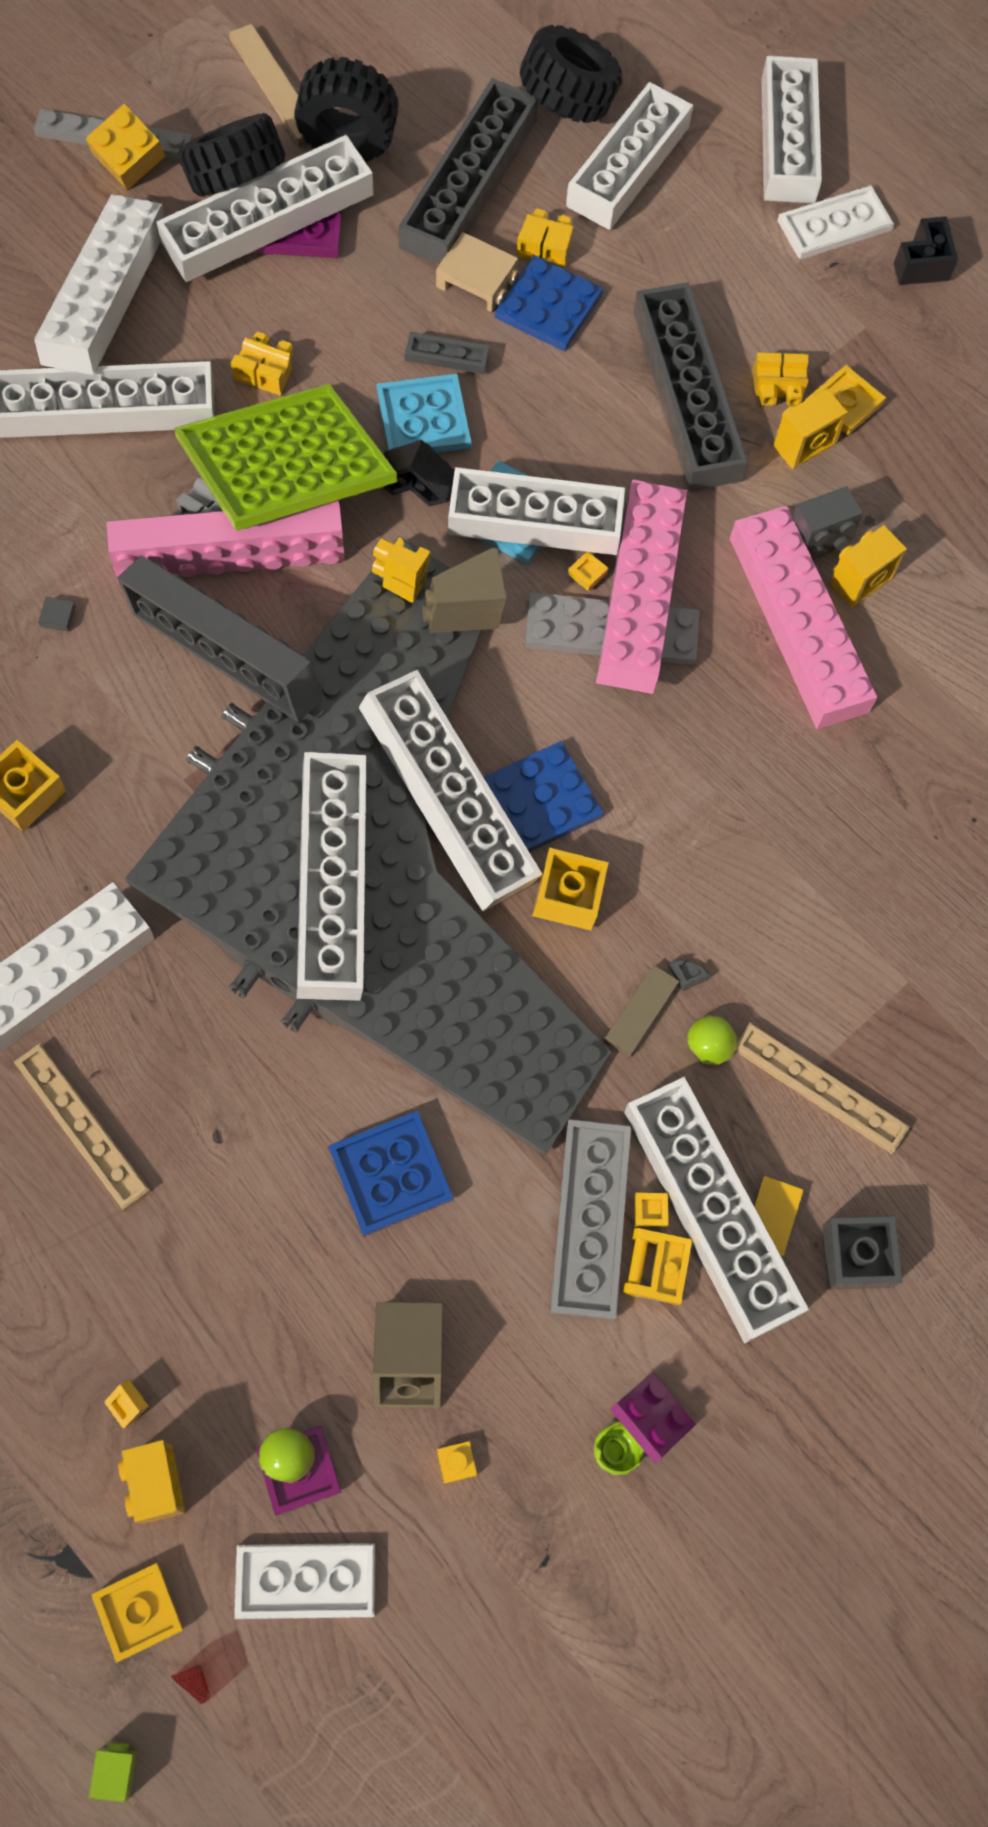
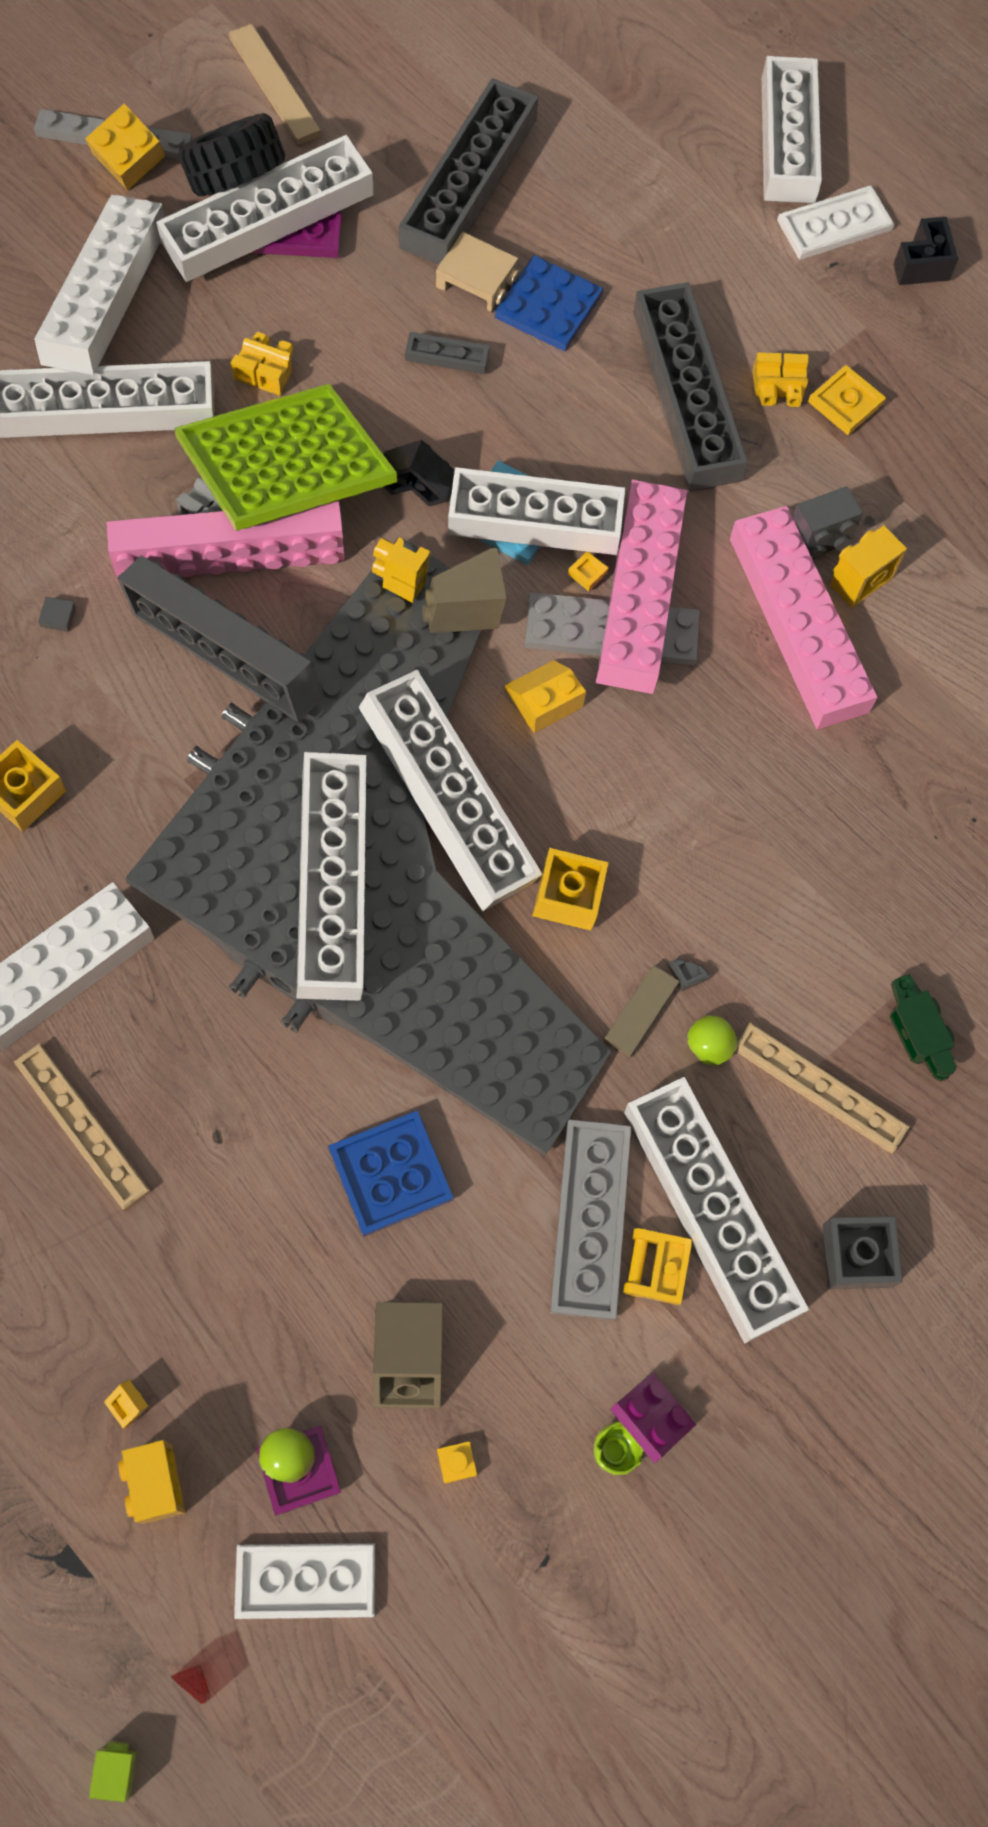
(137, 1612): yellow plate -> none
(351, 87): black tyre -> none
(425, 411): medium azure plate -> none
(544, 796): blue plate -> none
(546, 234): yellow hips -> none
(546, 695): none -> yellow slope
(570, 73): black tyre -> none
(629, 155): white brick -> none
(651, 1210): yellow plate -> none
(777, 1209): yellow piece -> none
(809, 428): yellow brick -> none
(922, 1028): none -> dark green hinge

